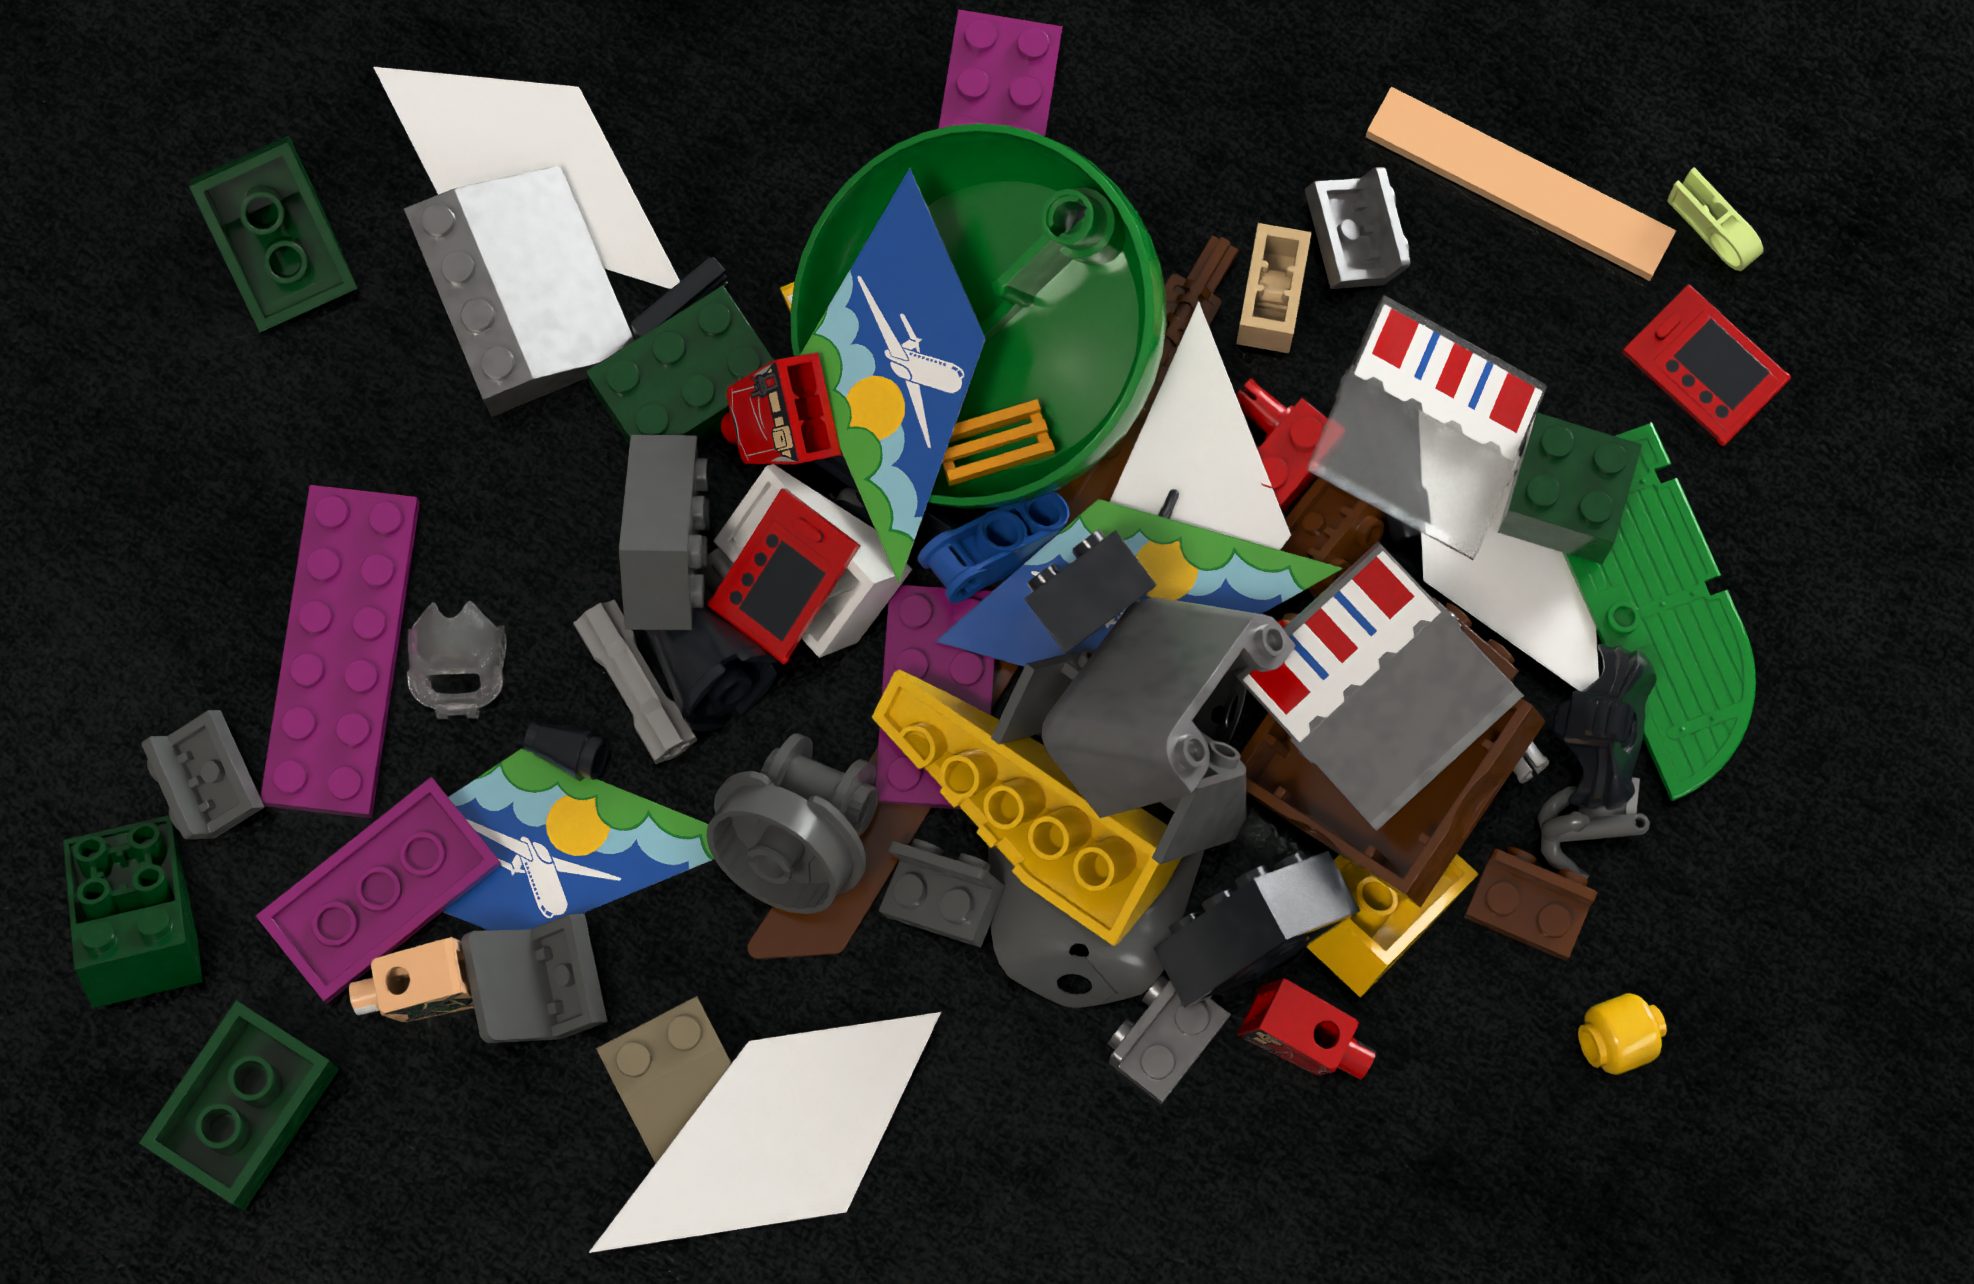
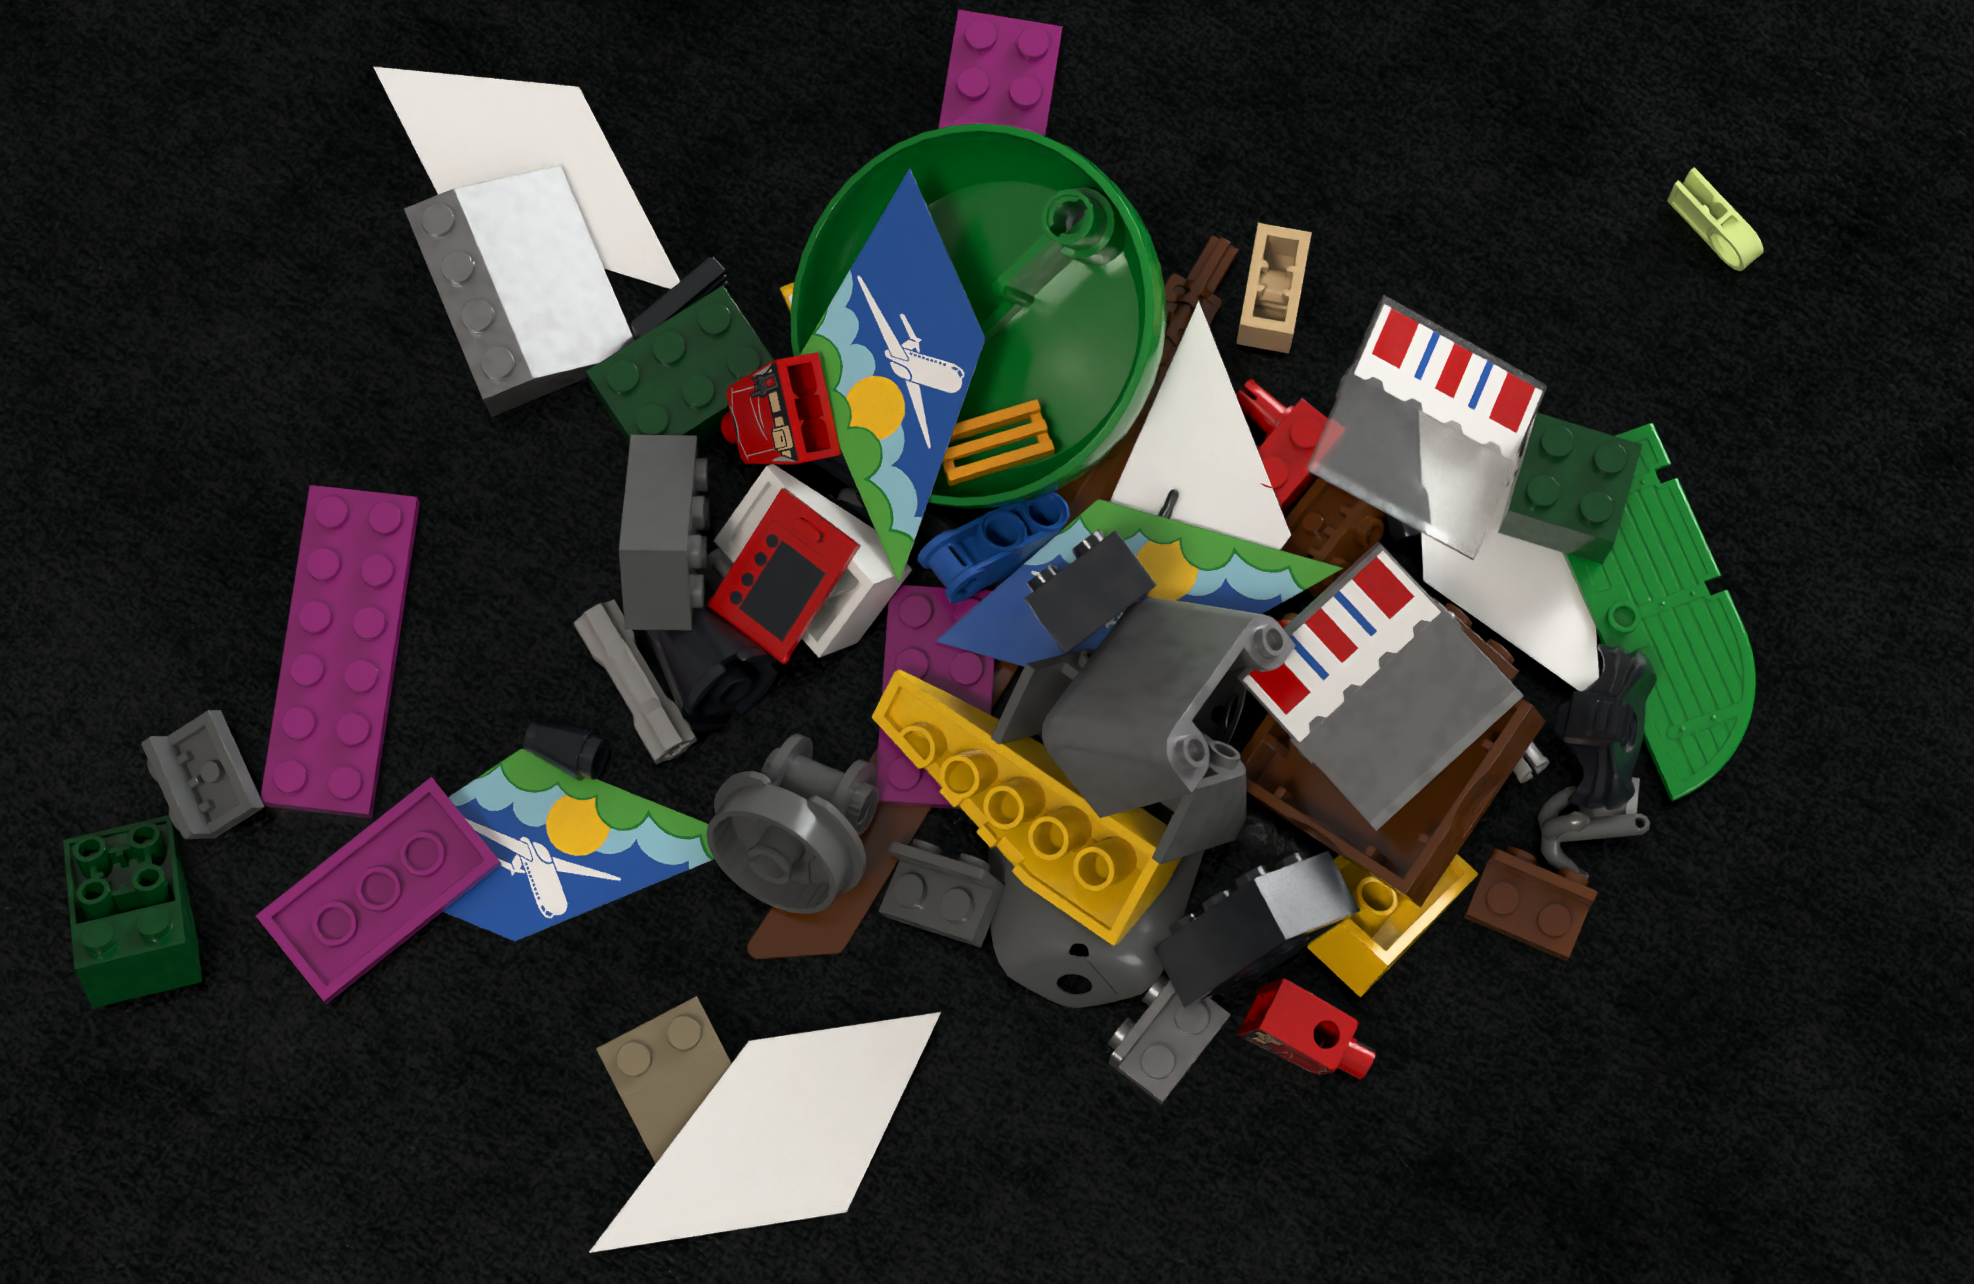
(239, 1105): dark green brick -> none
(273, 234): dark green slope -> none
(415, 983): light nougat torso -> none
(456, 647): clear helmet -> none
(534, 981): dark grey bracket -> none
(1358, 230): flat silver bracket -> none
(1520, 183): light nougat tile -> none
(1622, 1034): yellow head -> none
(1706, 365): red container -> none

